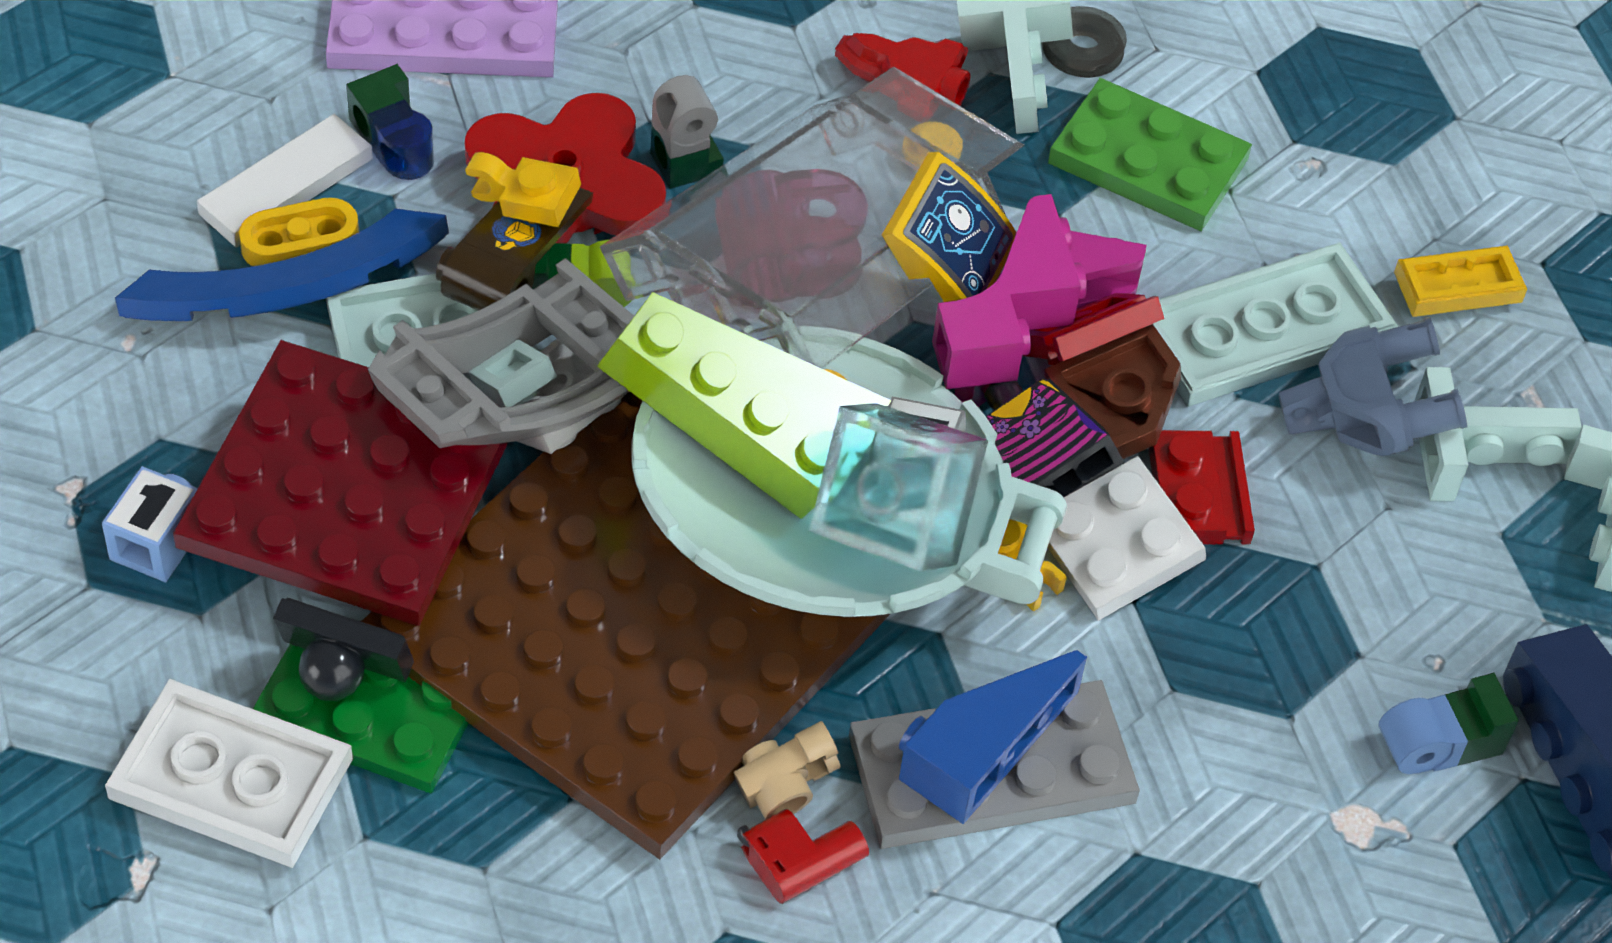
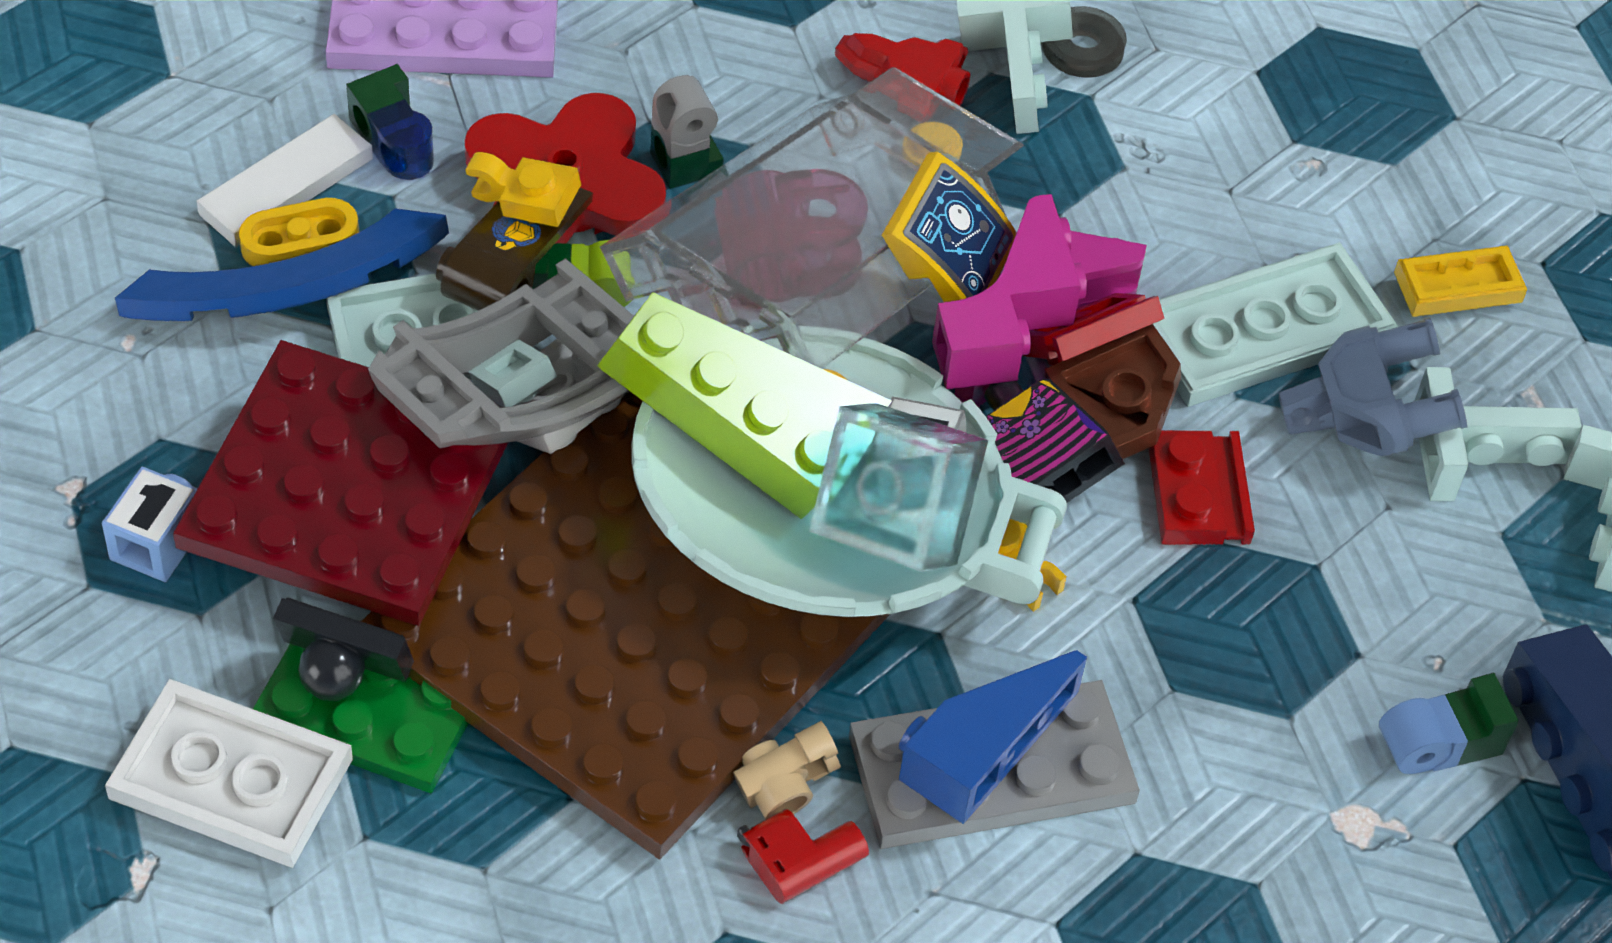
(1122, 539): white plate -> none
(1150, 154): bright green plate -> none

